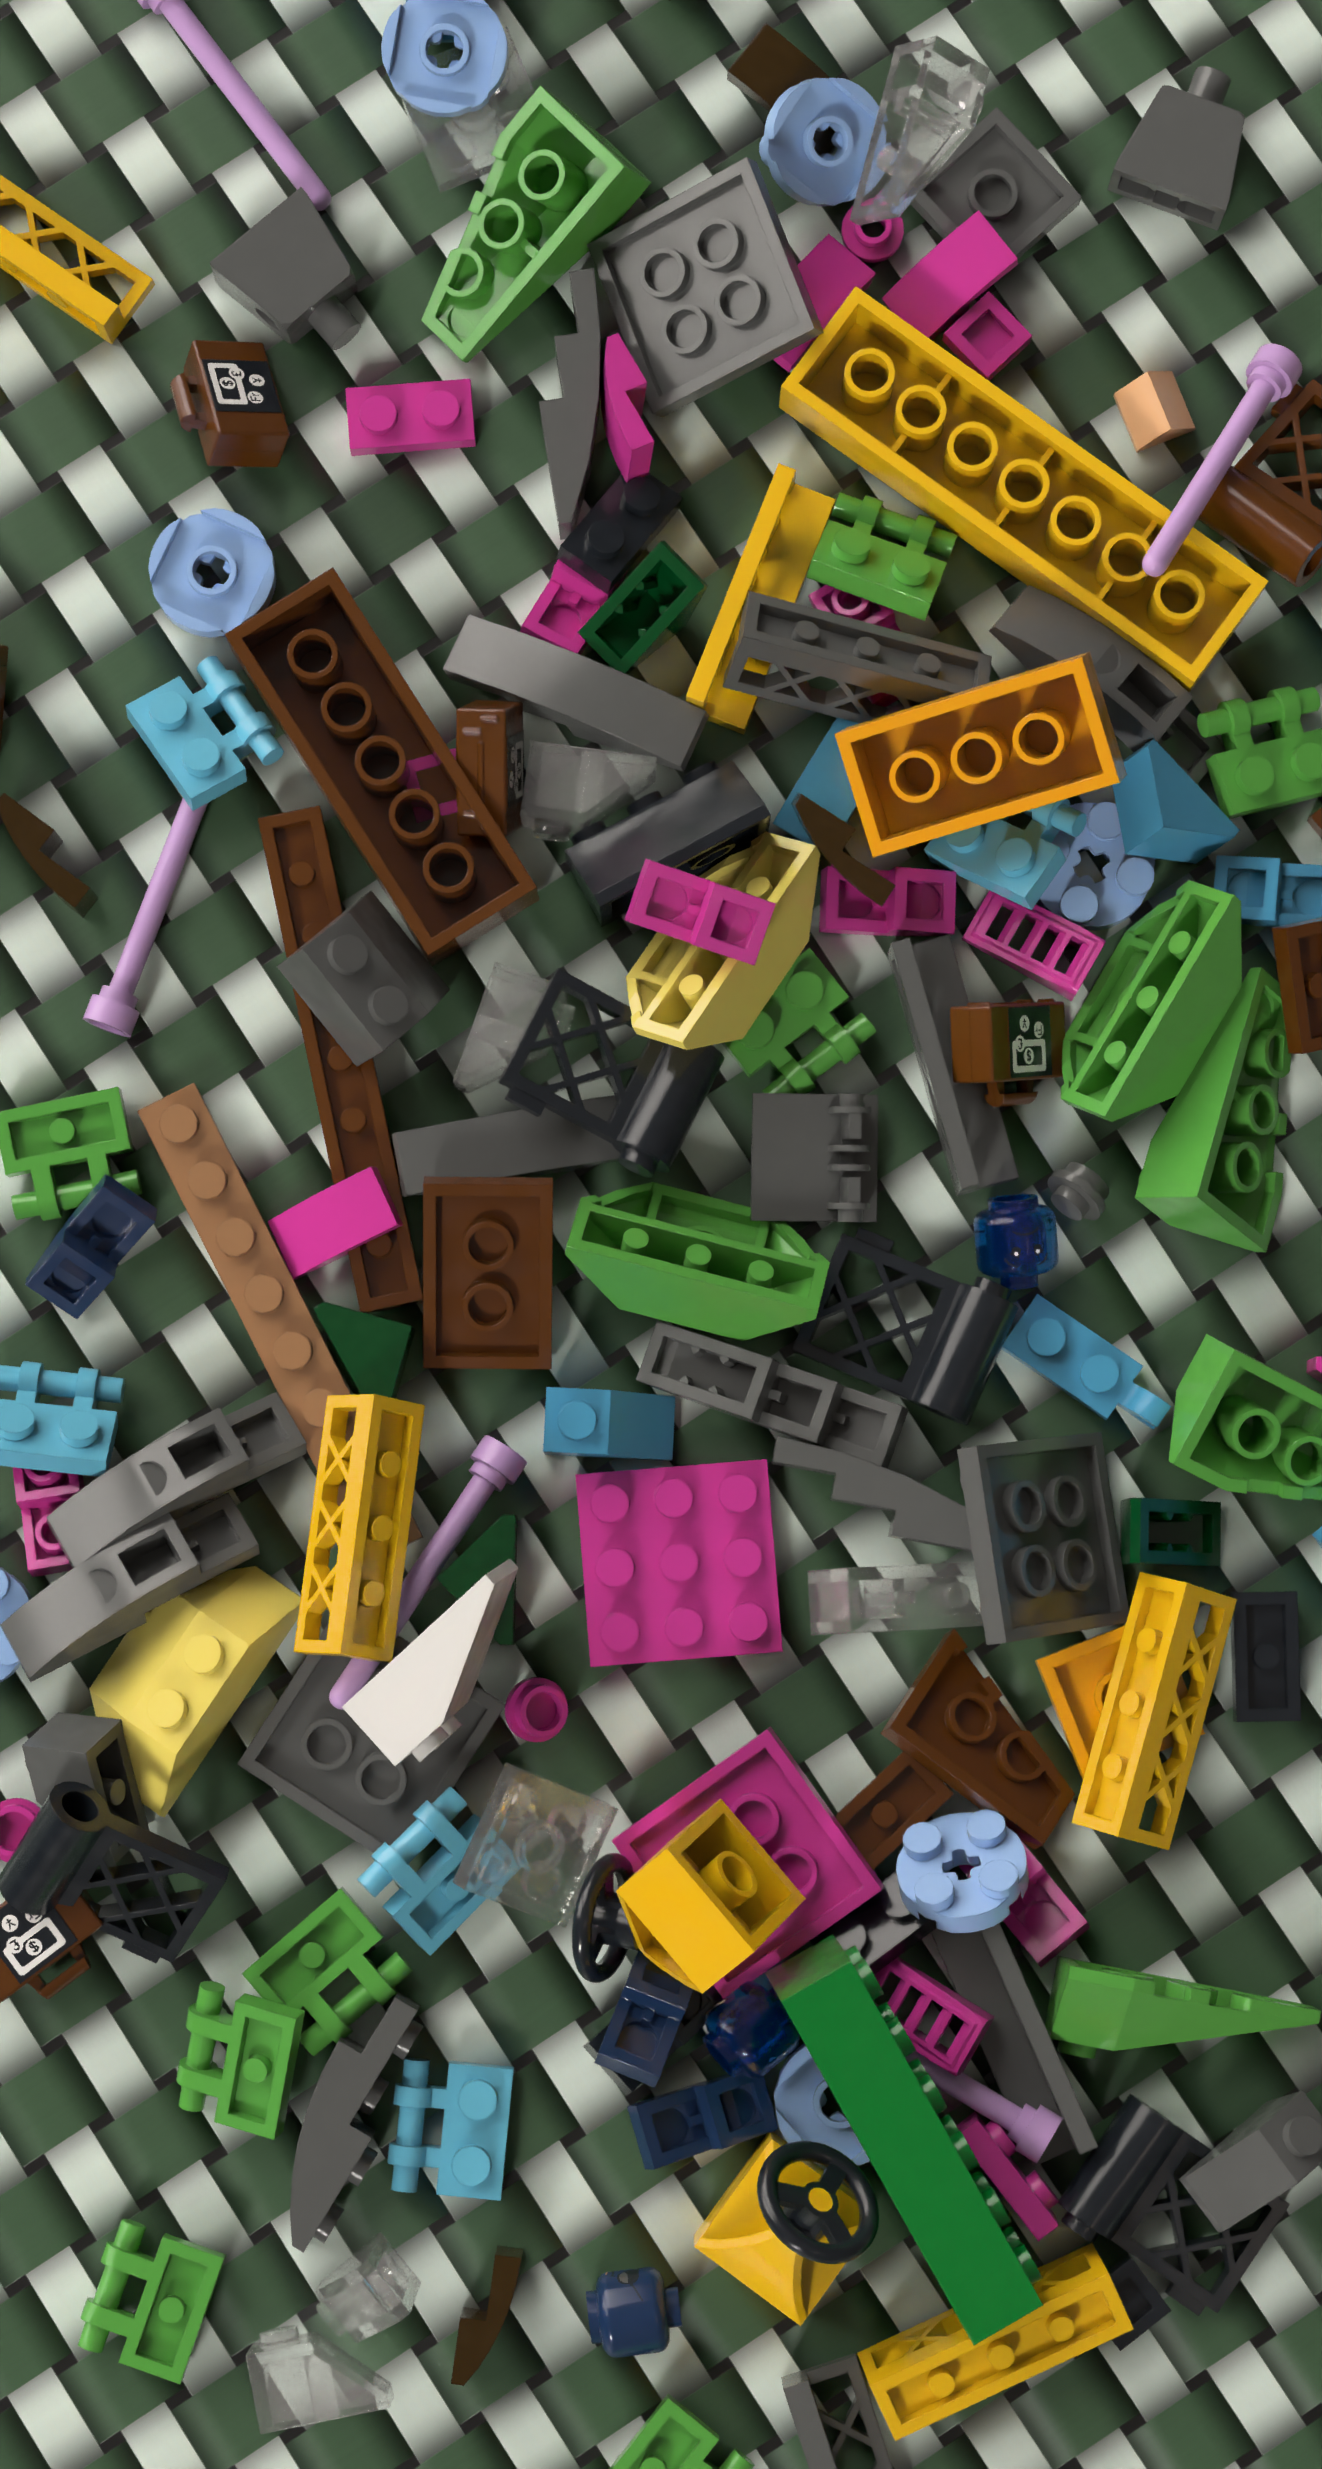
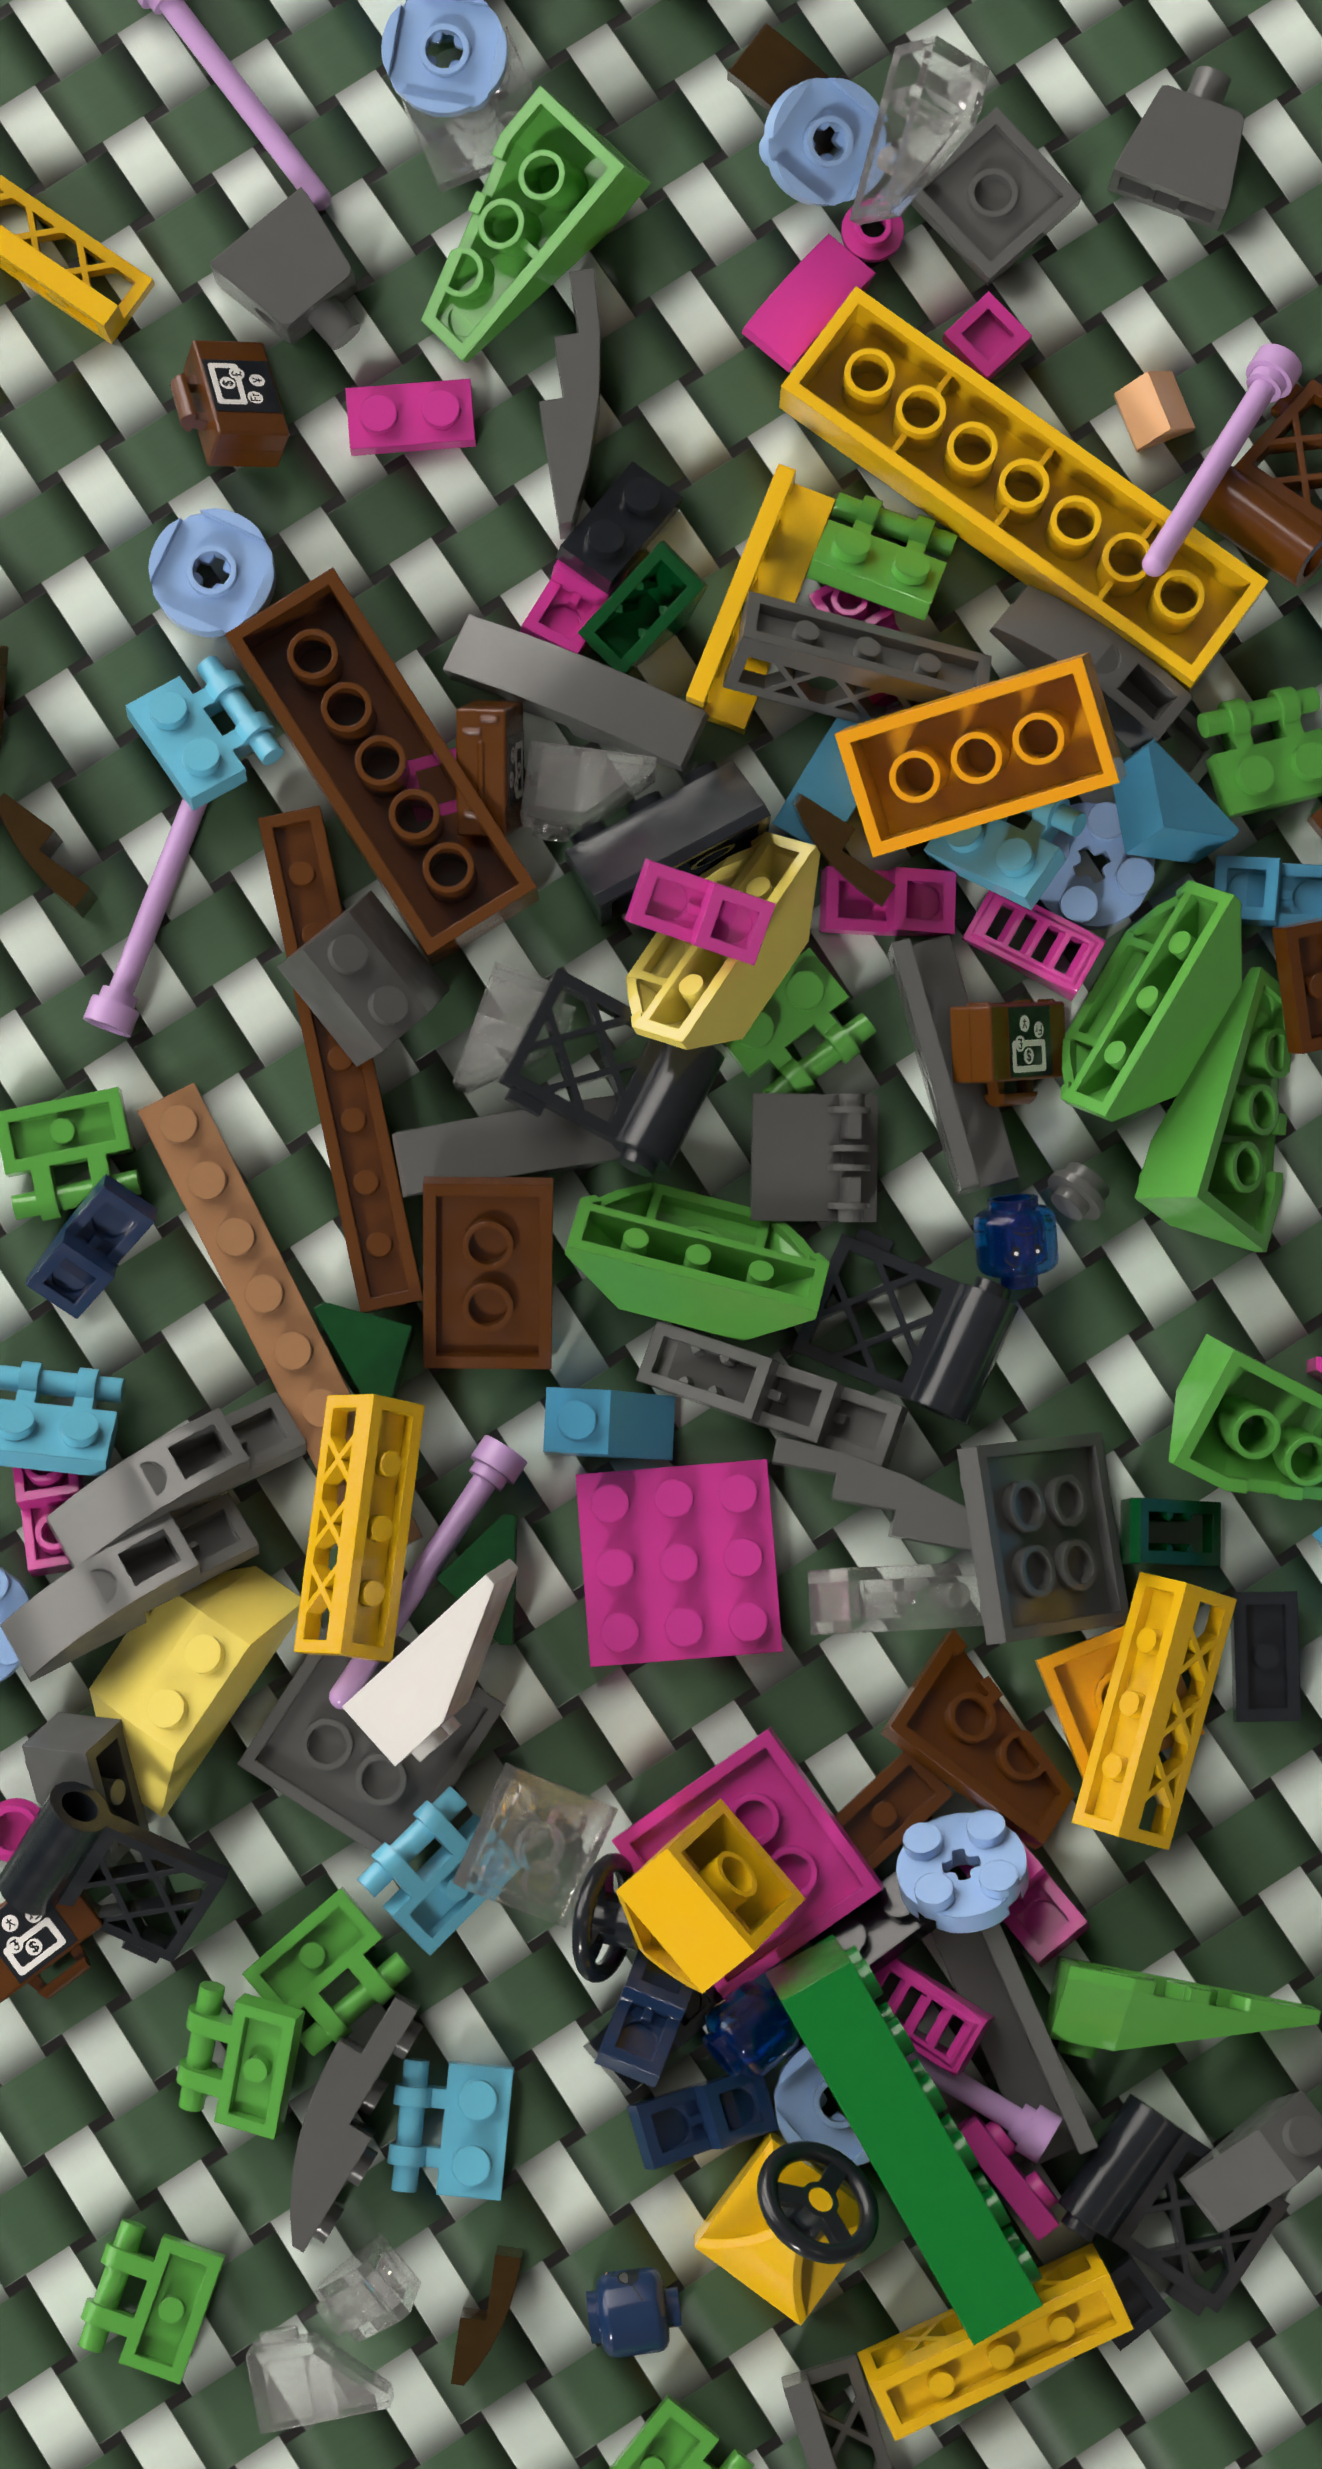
(334, 1222): dark pink slope -> none
(536, 1709): dark pink plate -> none
(621, 407): dark pink slope -> none
(705, 287): plate -> none
(951, 277): dark pink slope -> none
(1081, 1363): dark azure plate -> none

